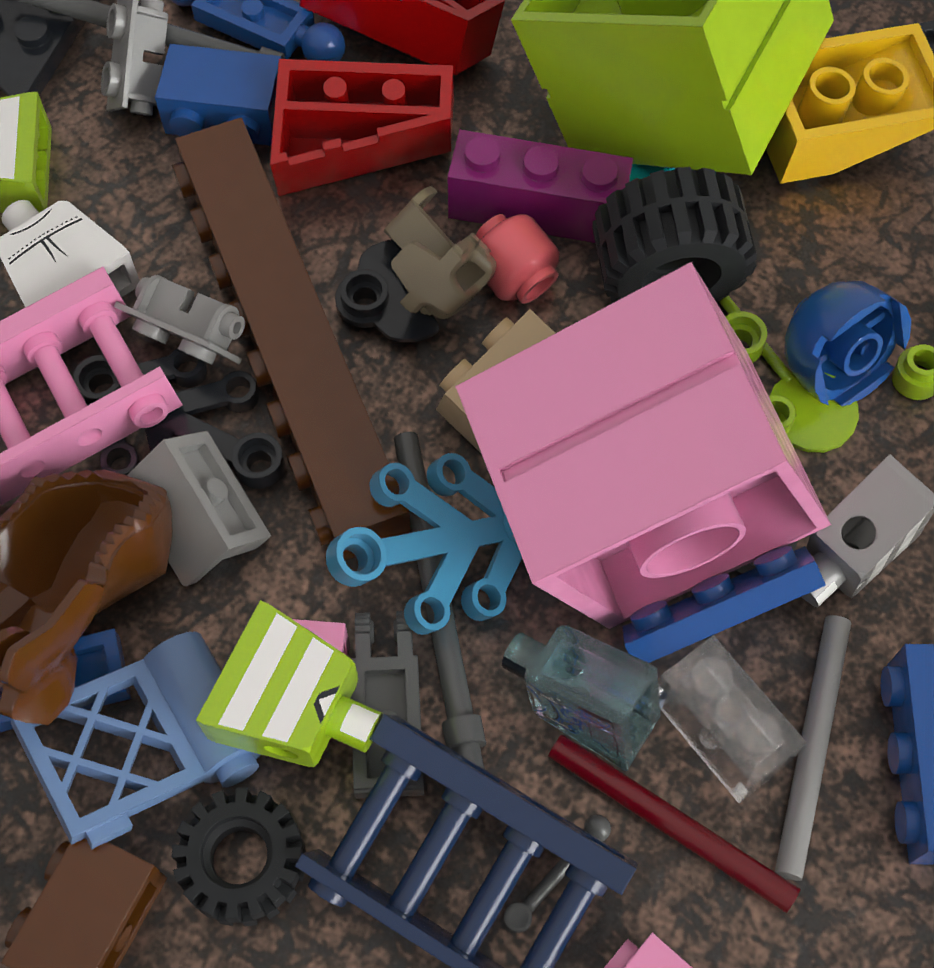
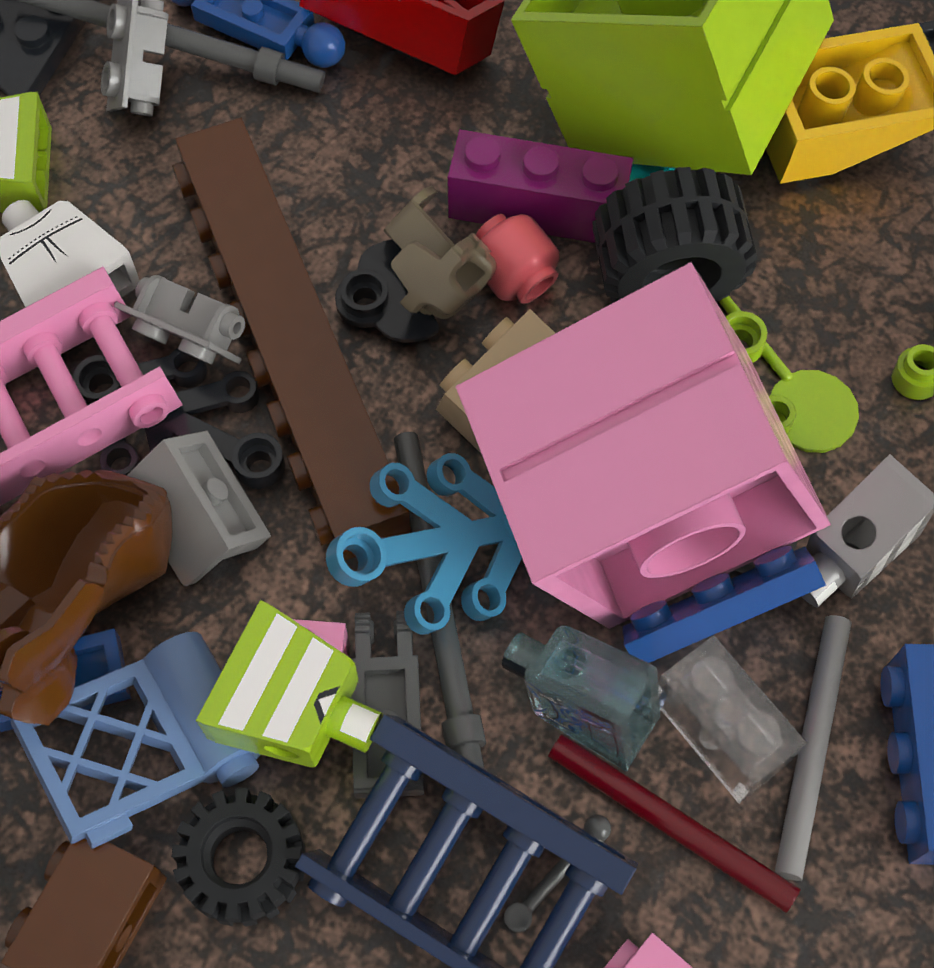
(216, 86): blue brick -> none
(356, 119): red wedge -> none
(848, 334): blue cylinder -> none

